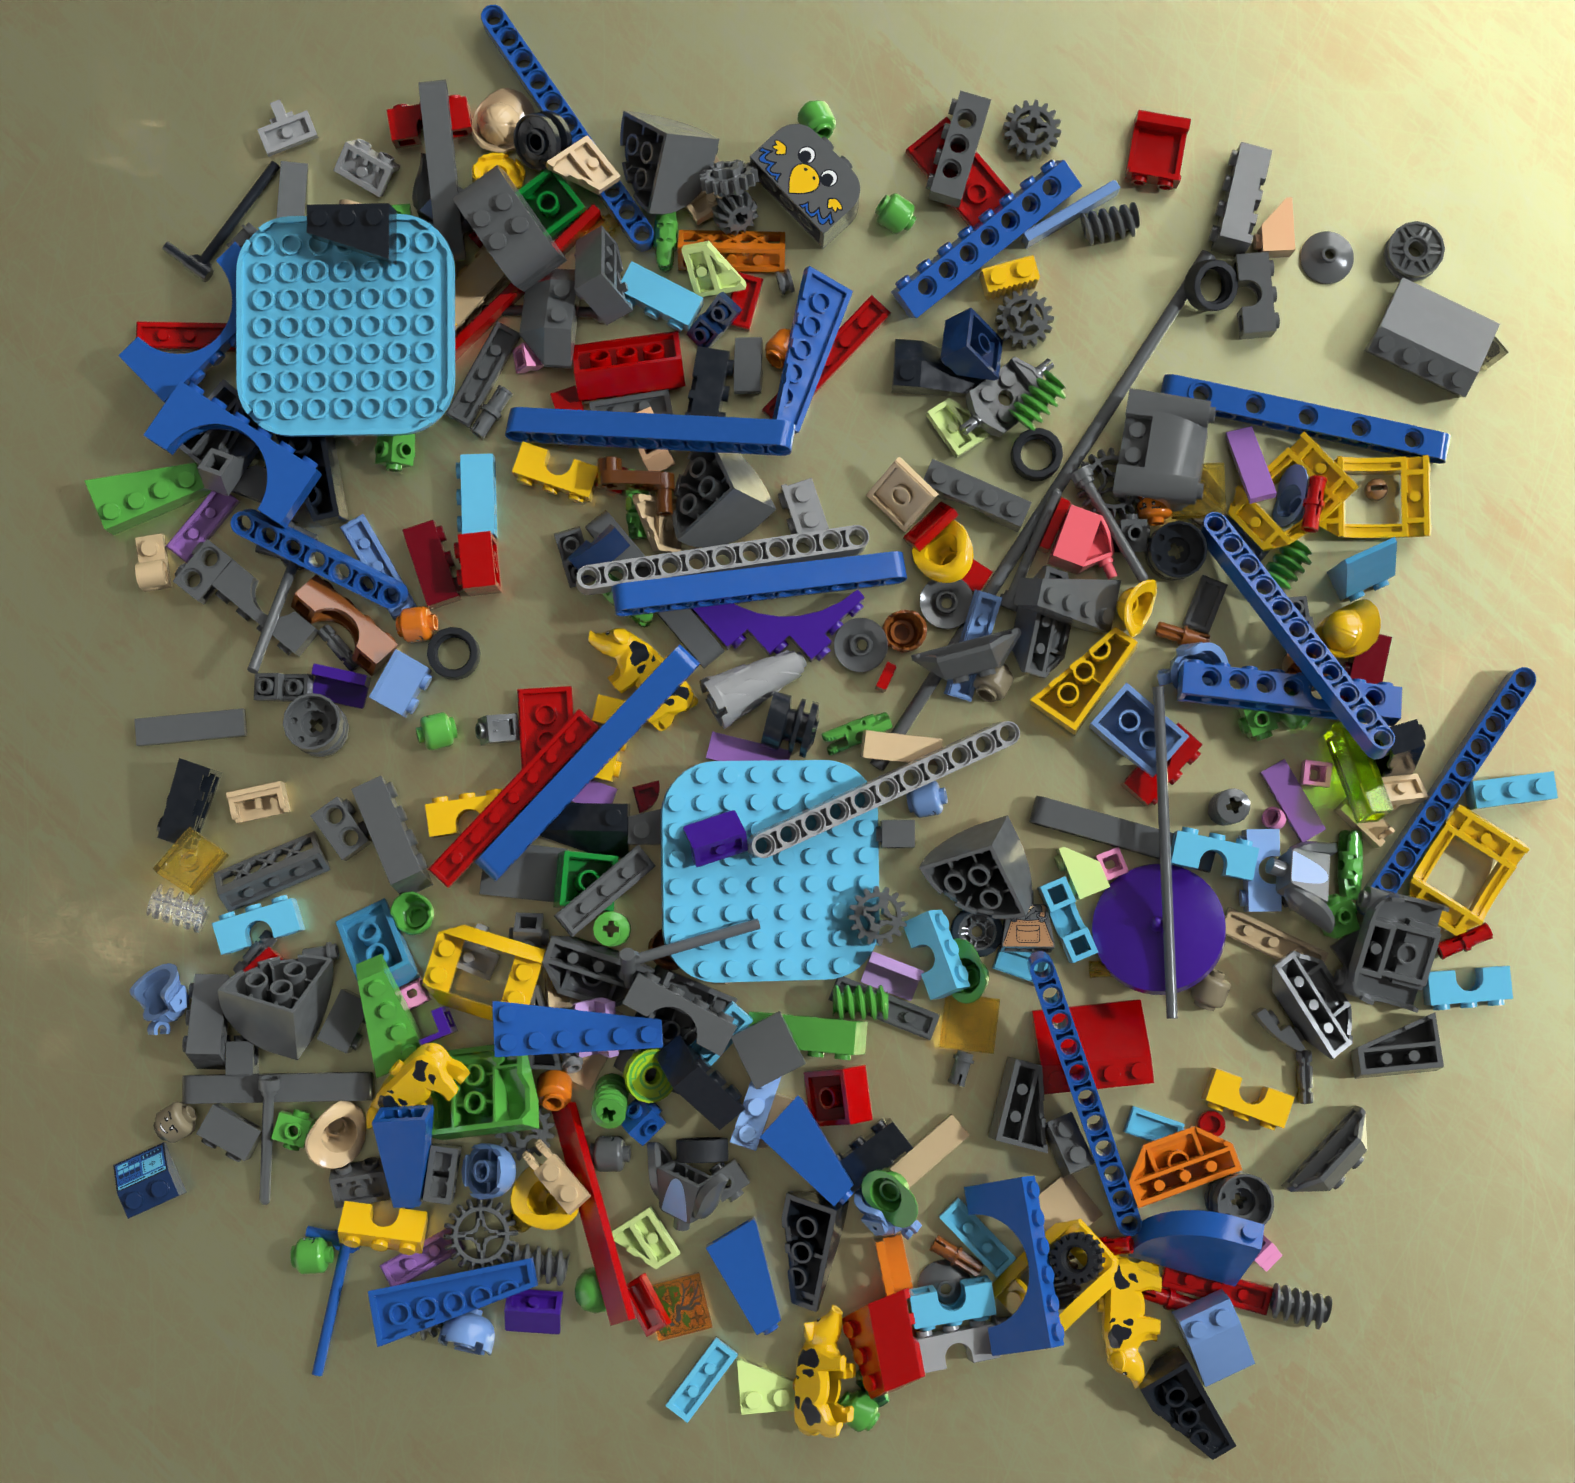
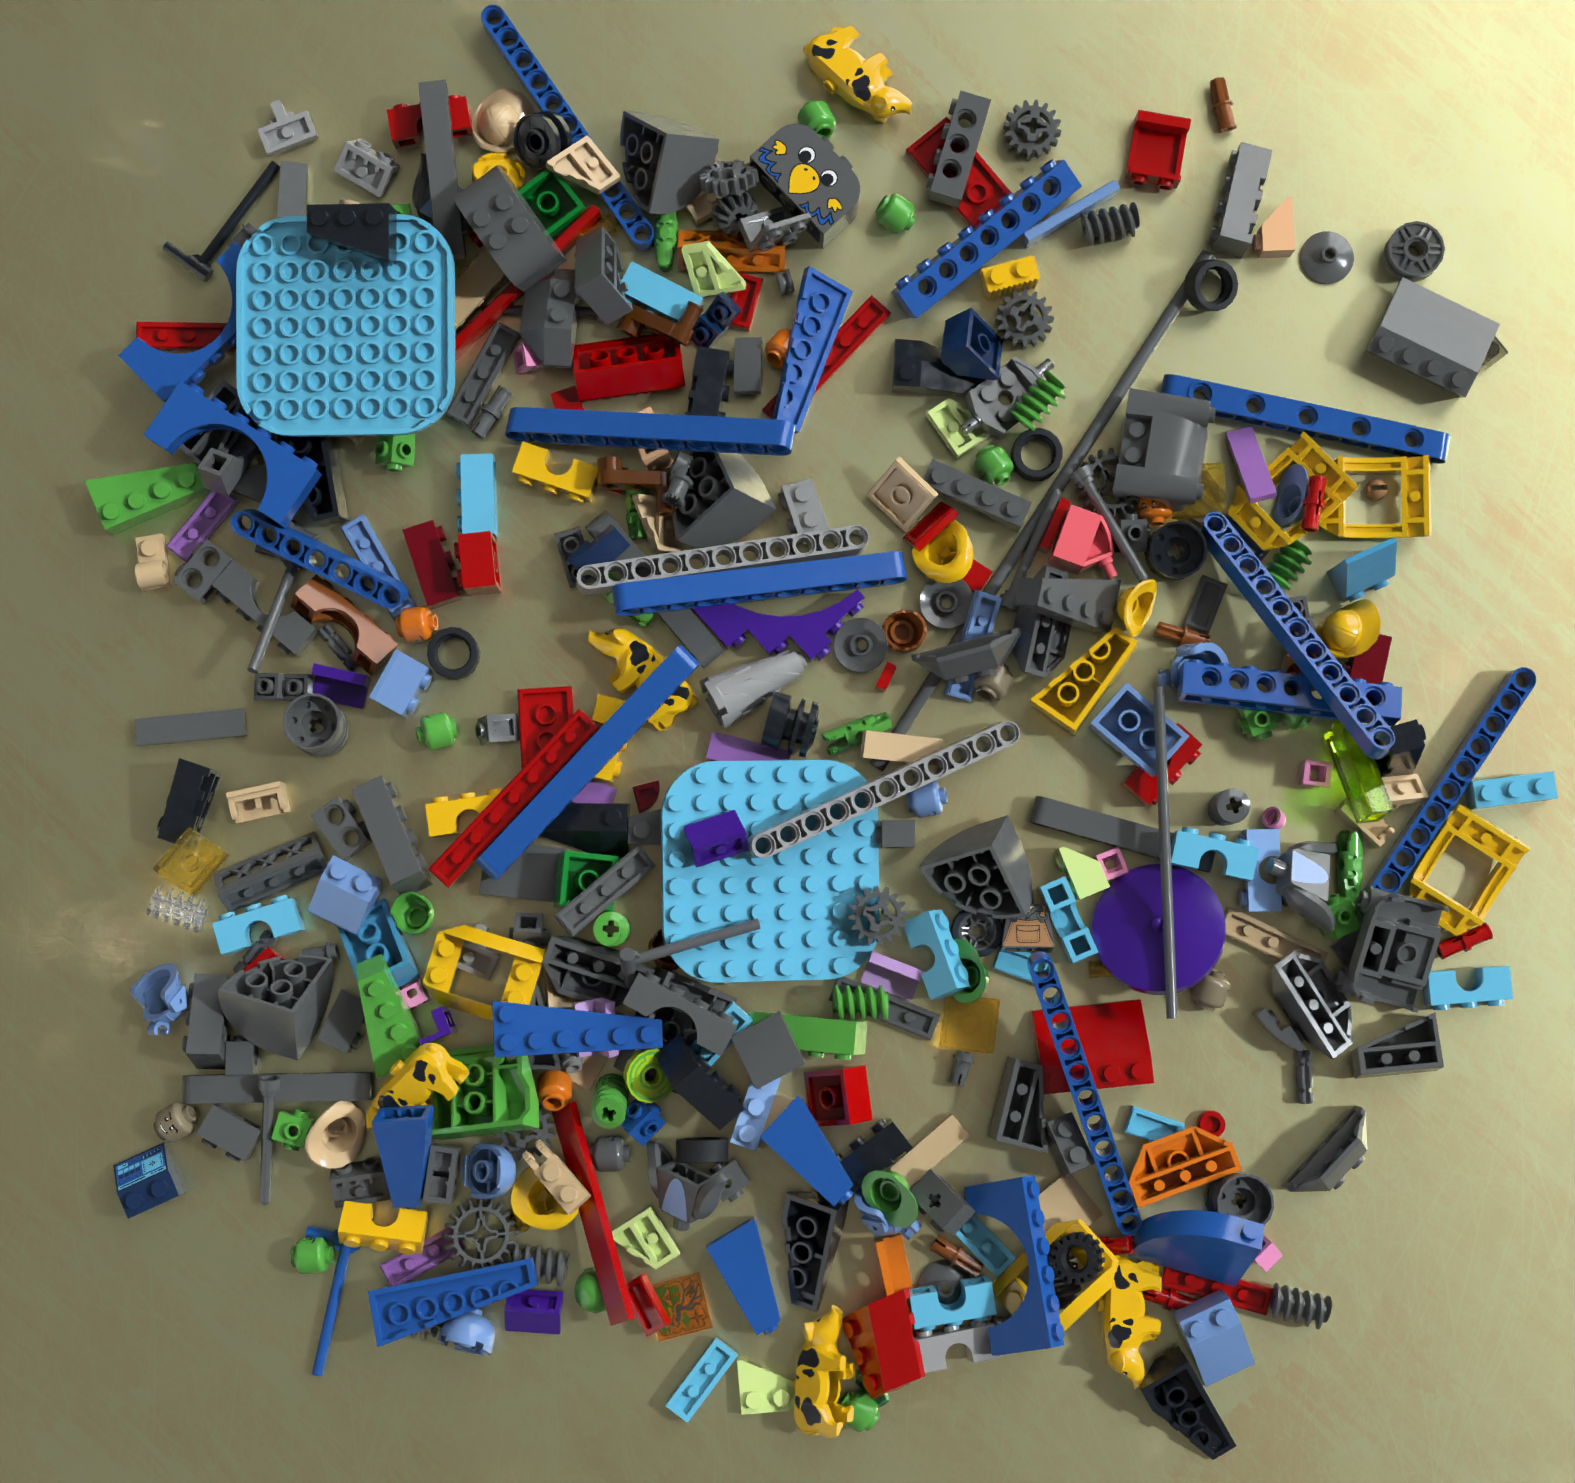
(345, 895): none -> medium blue slope
(658, 400): dark grey plate -> none
(678, 332): none -> reddish brown beam
(678, 481): none -> dark grey connector
(771, 228): none -> dark grey bracket
(853, 77): none -> yellow animal
(953, 1210): none -> dark grey brick
(994, 465): none -> bright green head
(1222, 104): none -> dark orange axle
(1255, 272): dark grey arch -> none
(1270, 1108): yellow arch -> none
(1292, 801): medium lavender tile -> none

